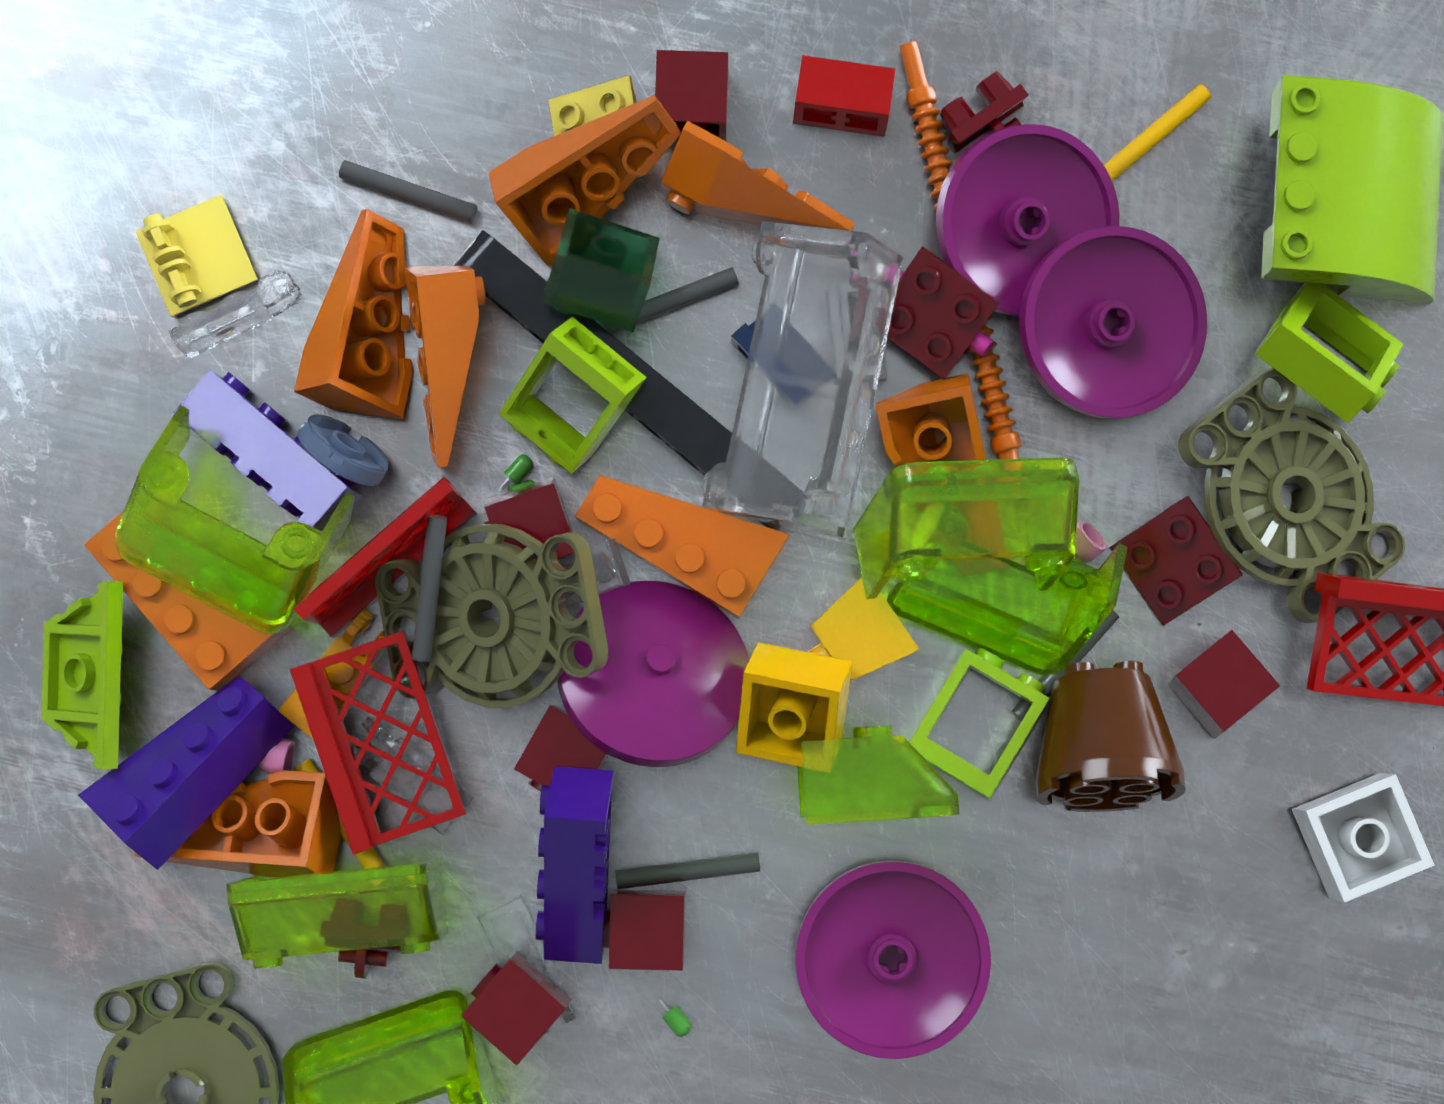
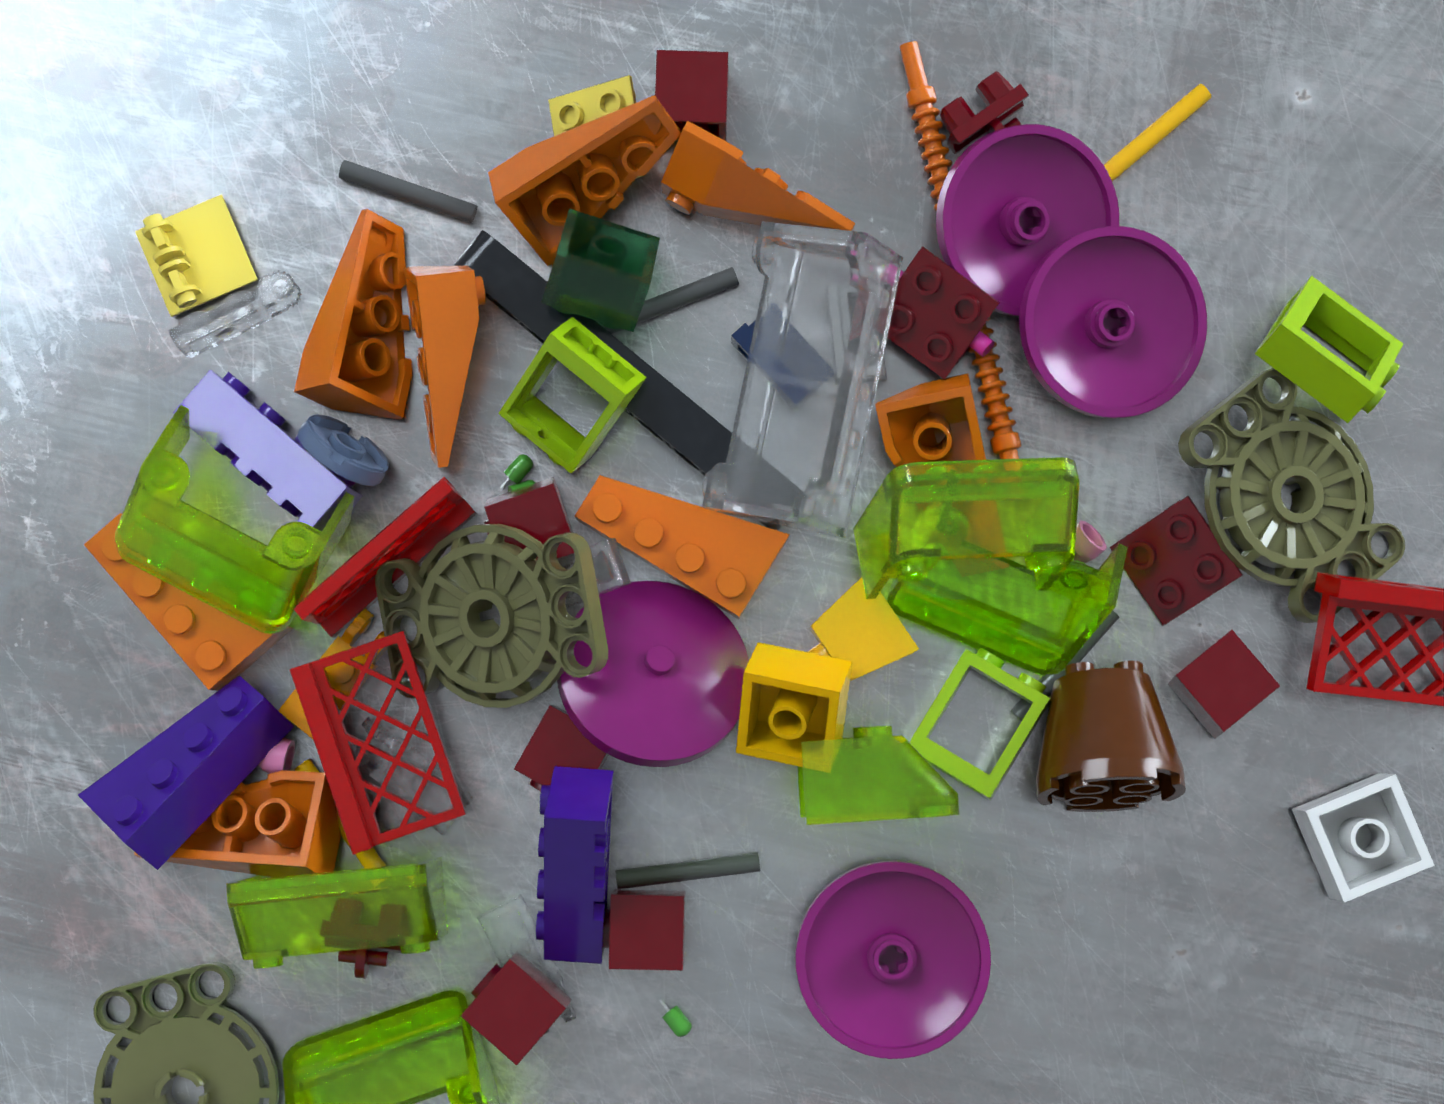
(85, 673): lime wing -> none
(429, 588): dark grey bar -> none
(844, 95): red hinge -> none
(1355, 188): lime slope -> none

